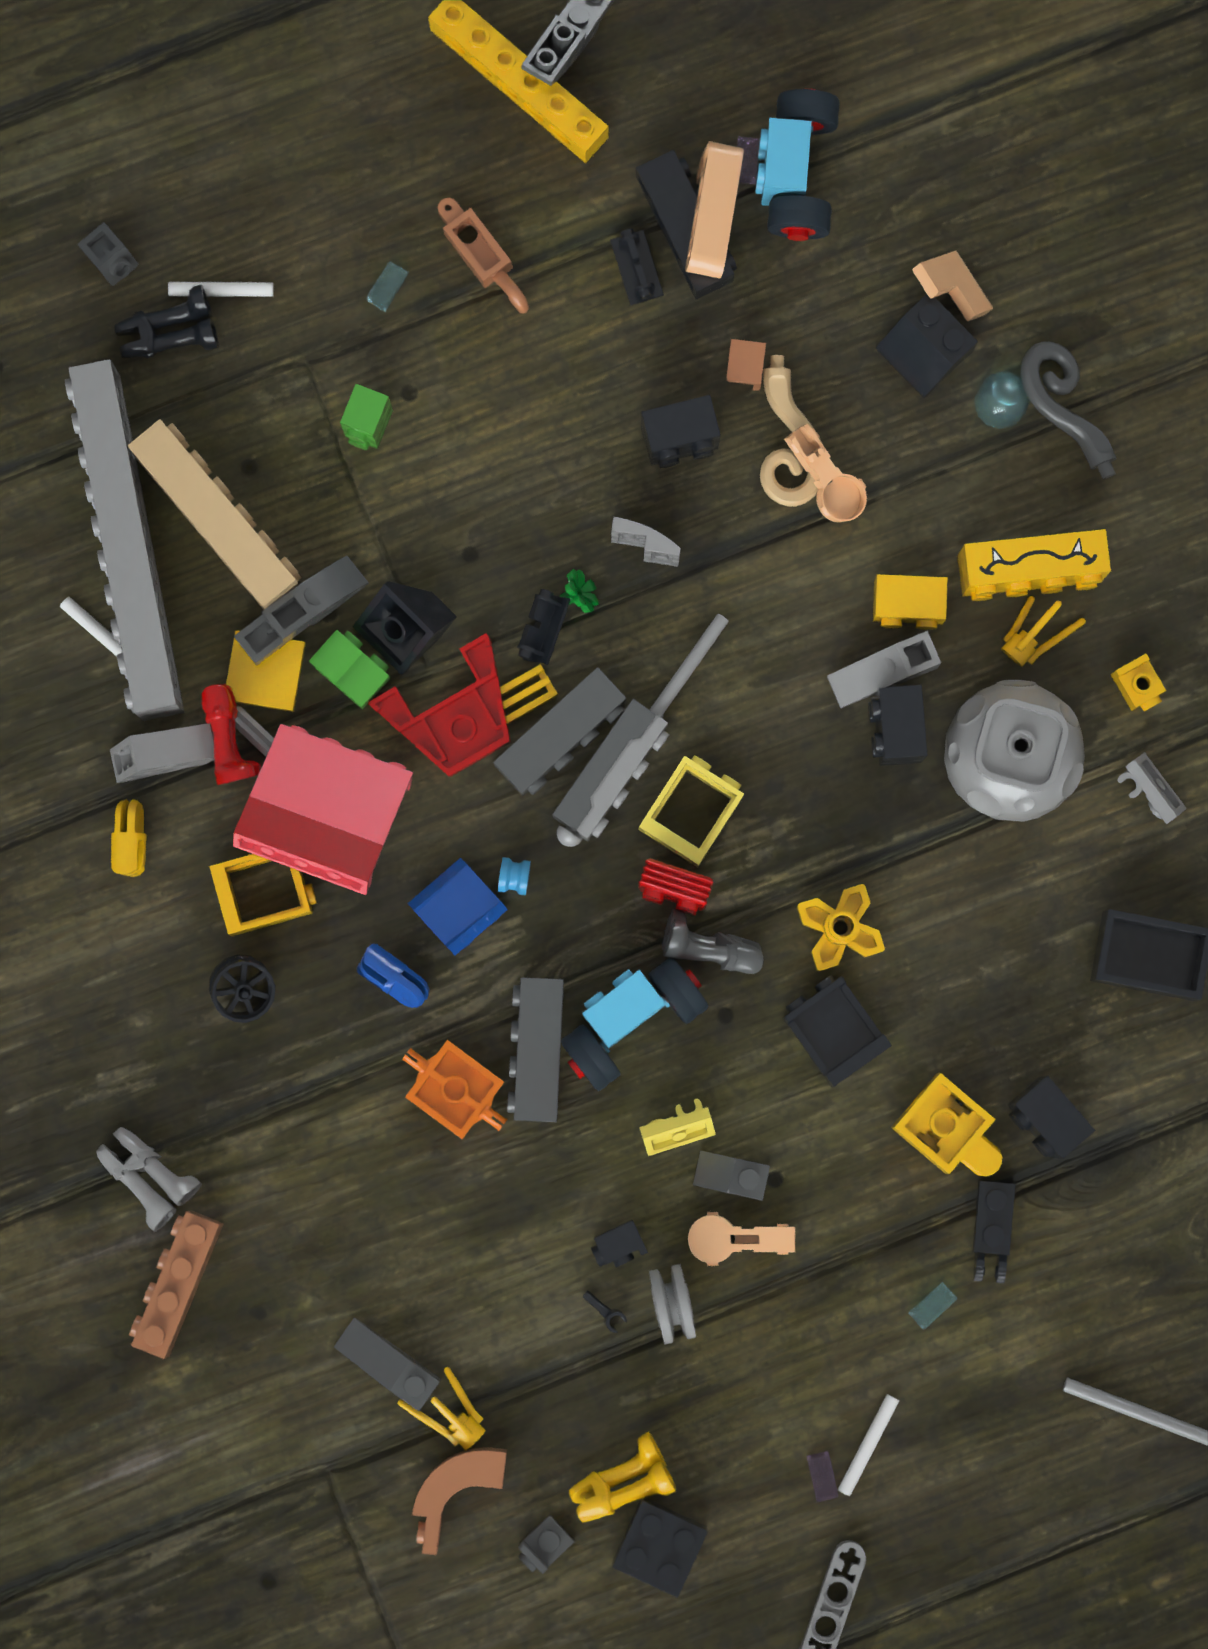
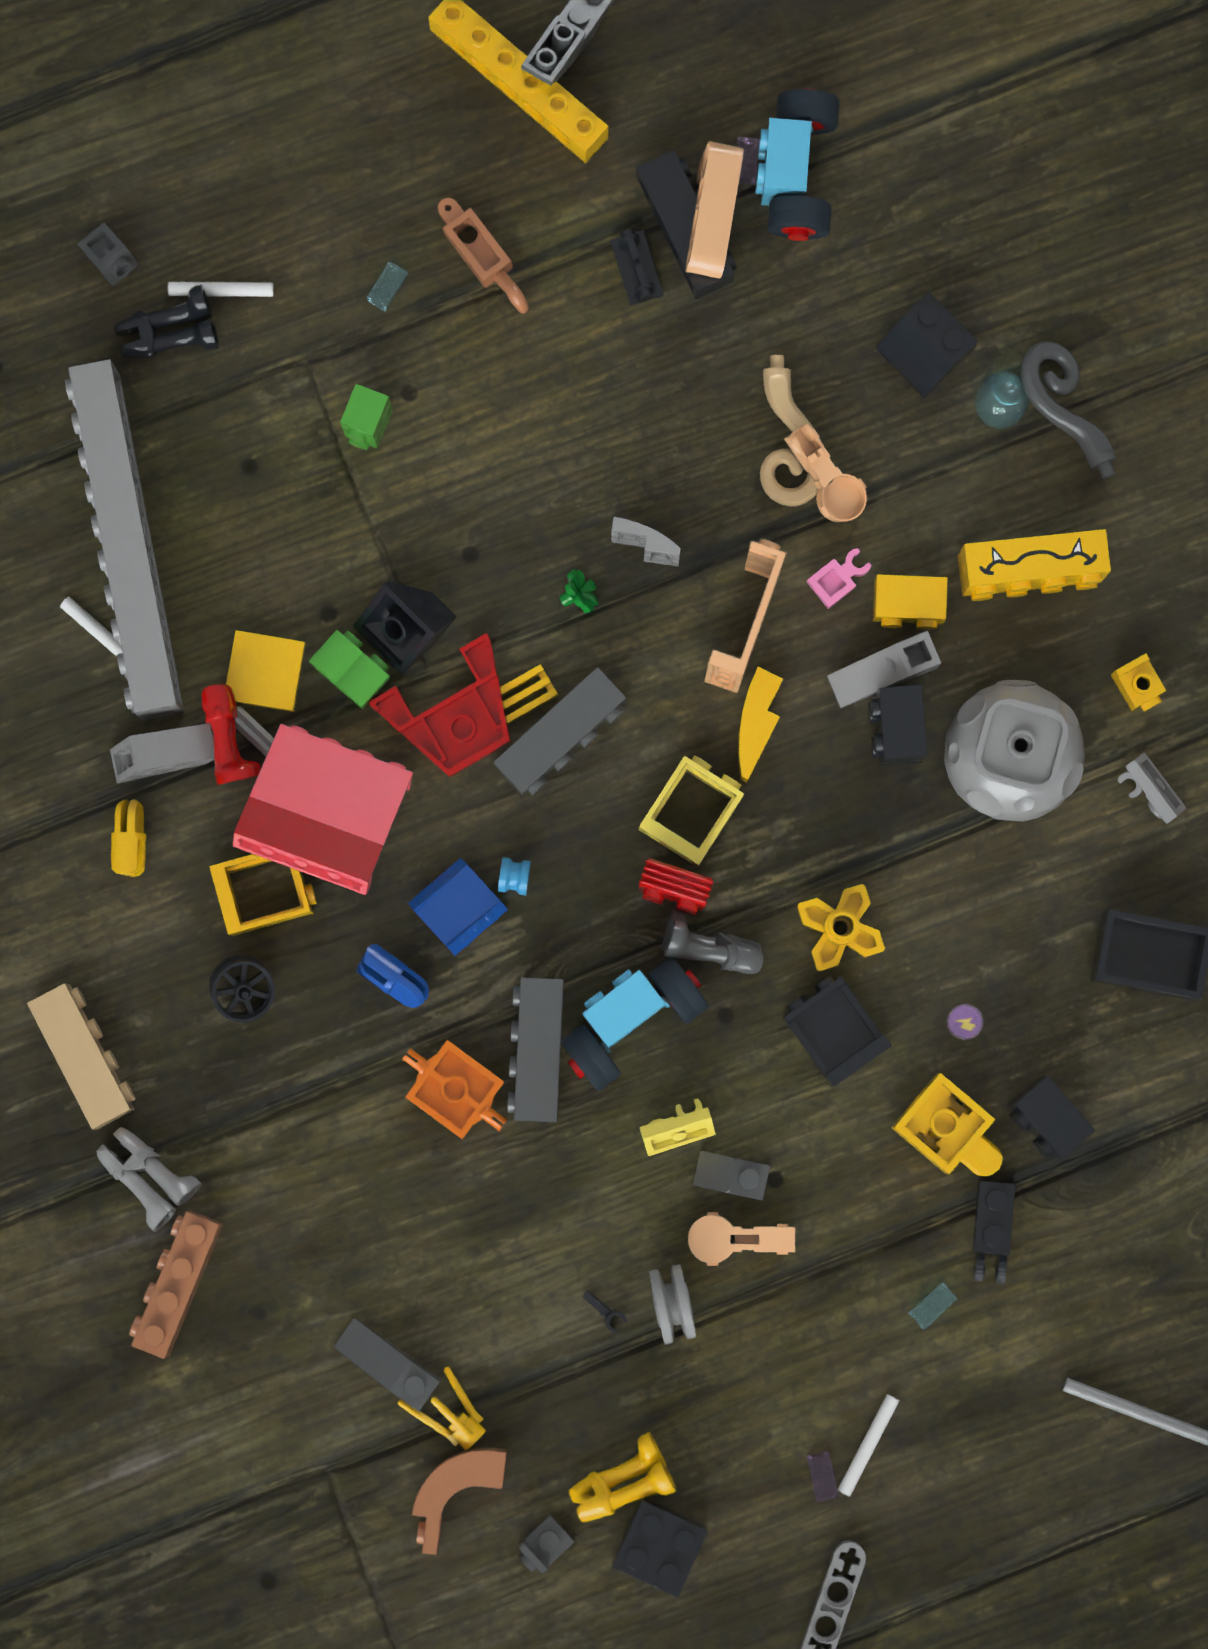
(81, 1055): none -> tan brick
(210, 511): tan brick -> none
(300, 608): dark grey slope -> none
(540, 640): black hinge -> none
(618, 1245): black brick -> none
(624, 754): piece -> none
(680, 431): black brick -> none
(727, 670): none -> light nougat panel
(746, 362): nougat panel -> none
(756, 720): none -> yellow slope
(835, 581): none -> bright pink plate
(951, 276): light nougat tile -> none
(965, 1021): none -> clear tile
(1022, 646): yellow plant -> none

